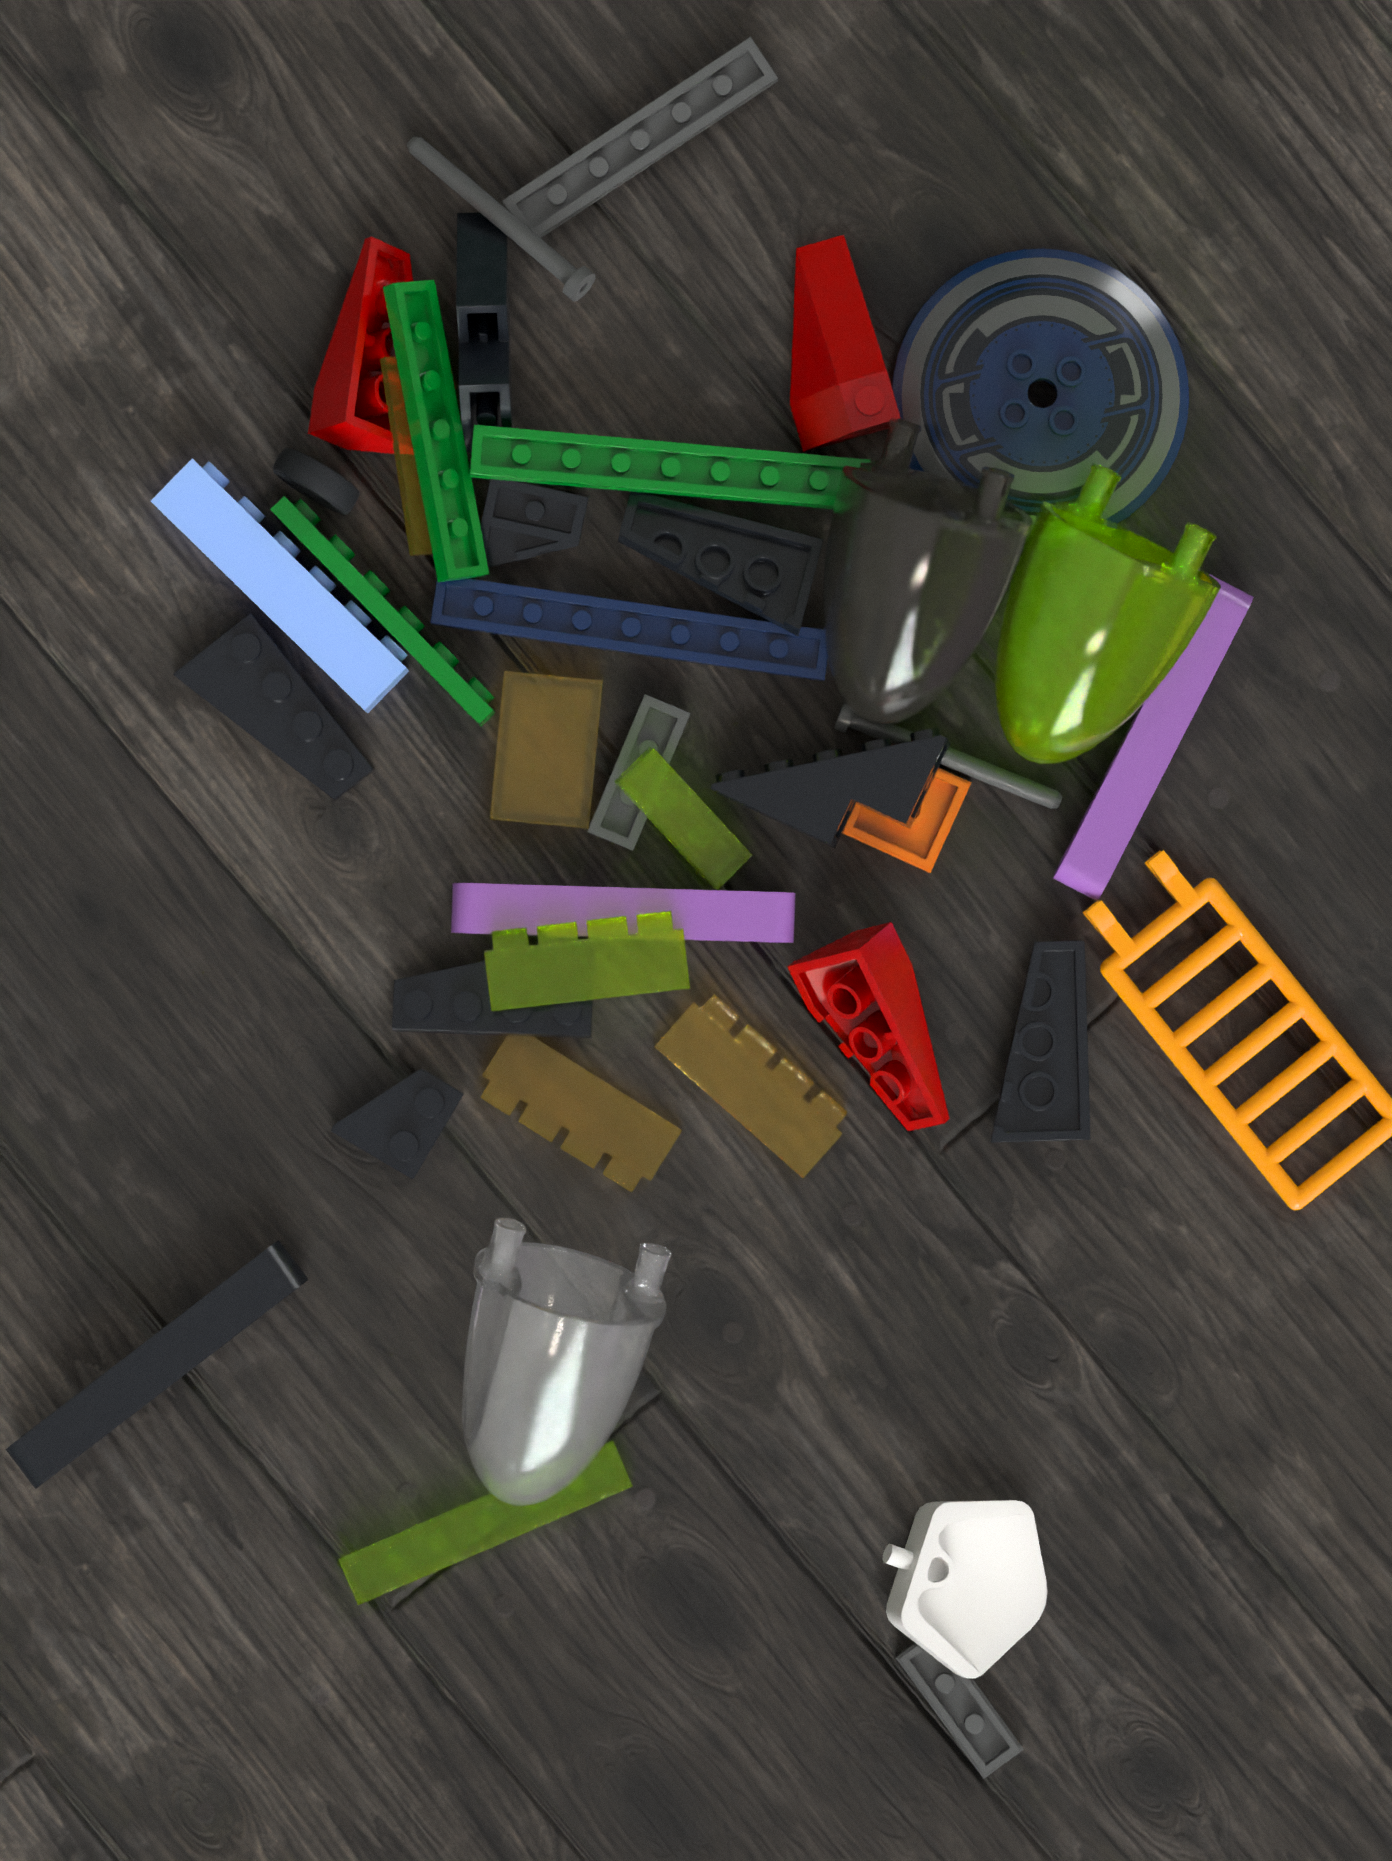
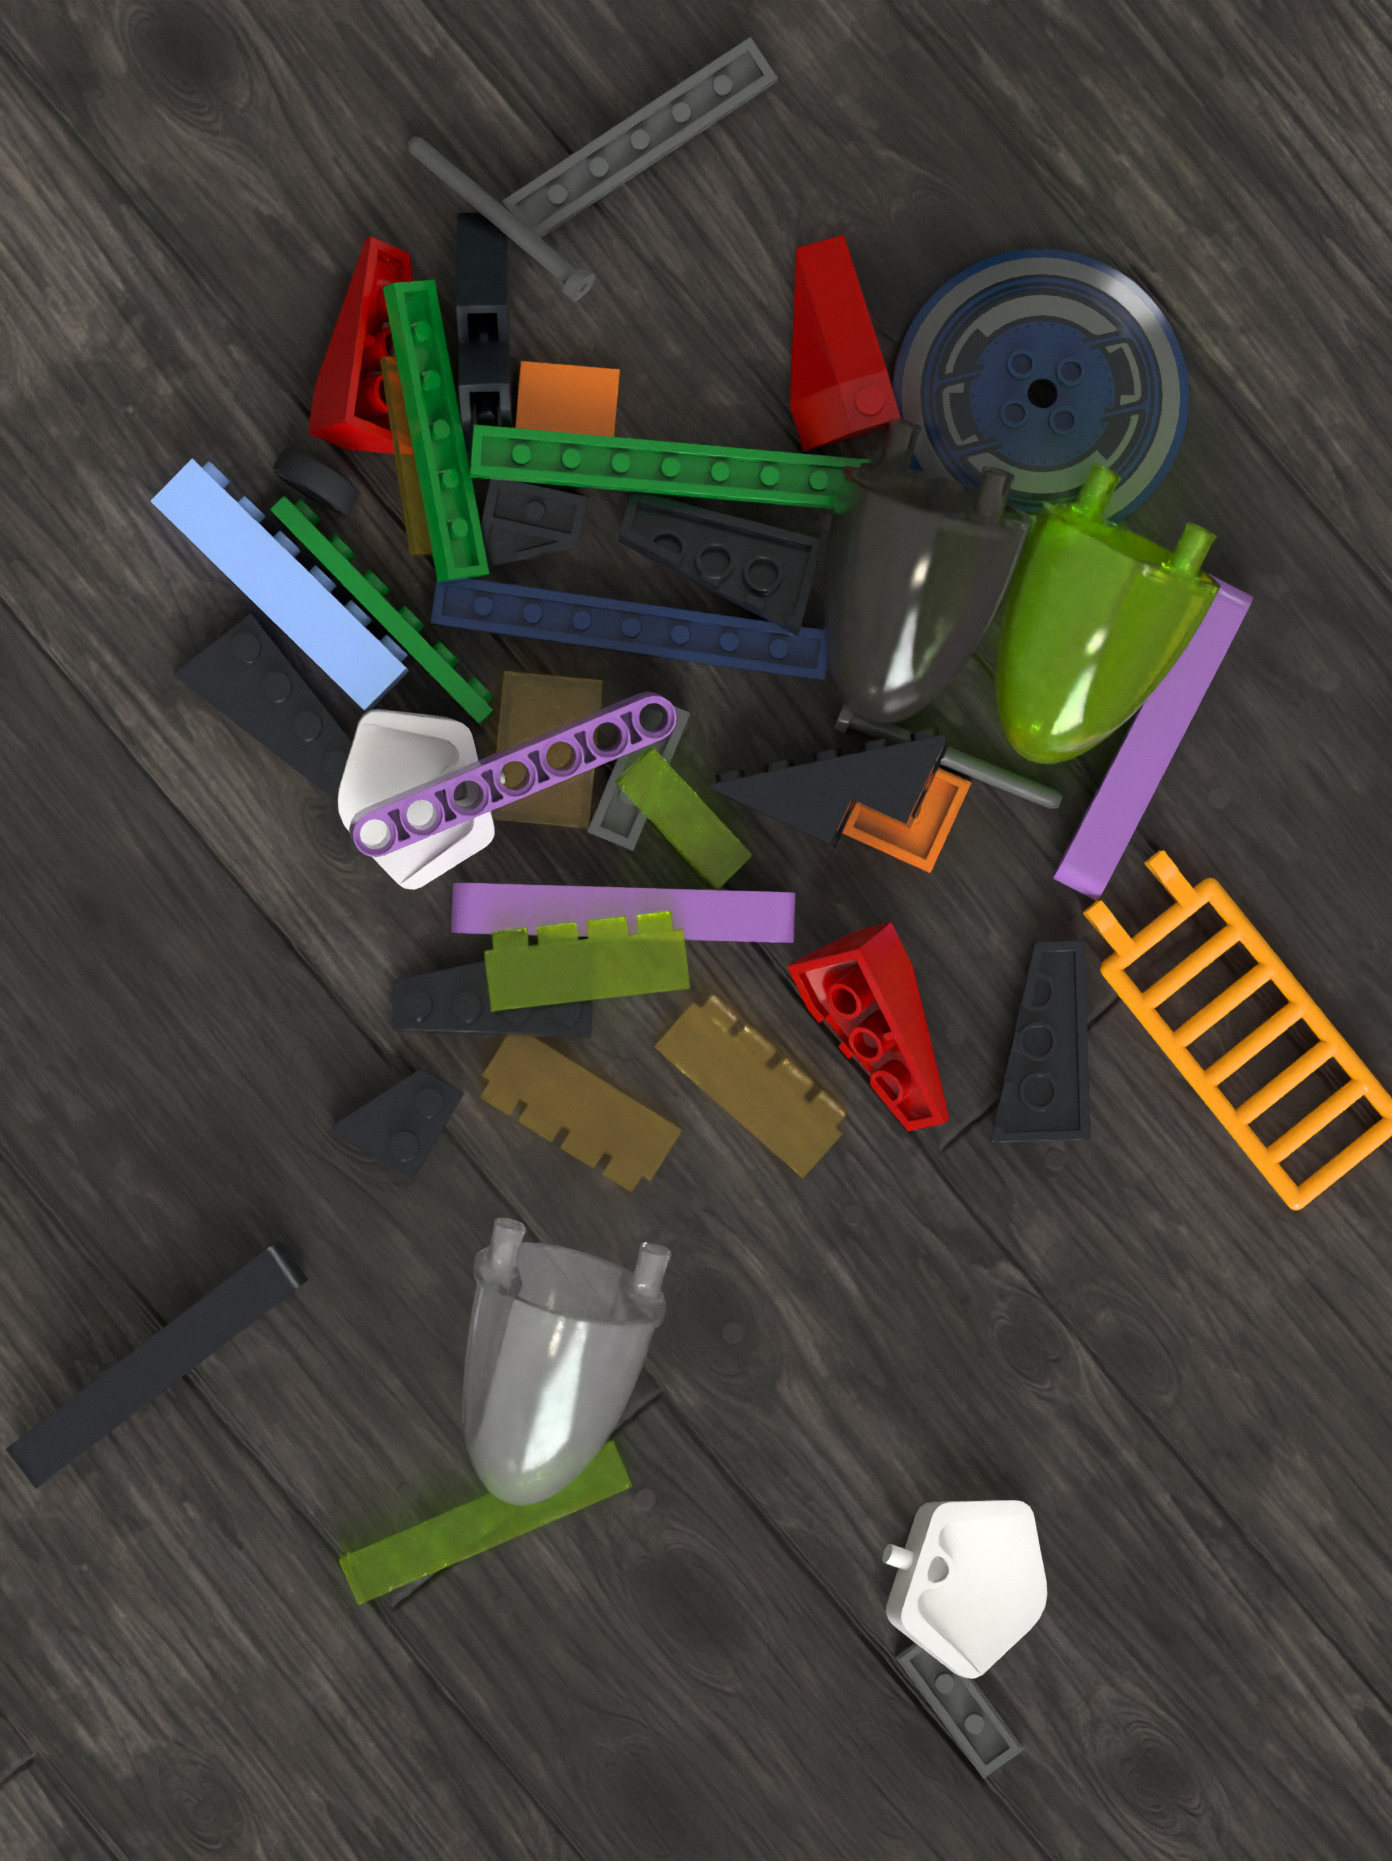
(396, 754): none -> white animal
(537, 776): none -> medium lavender beam
(567, 398): none -> orange tile

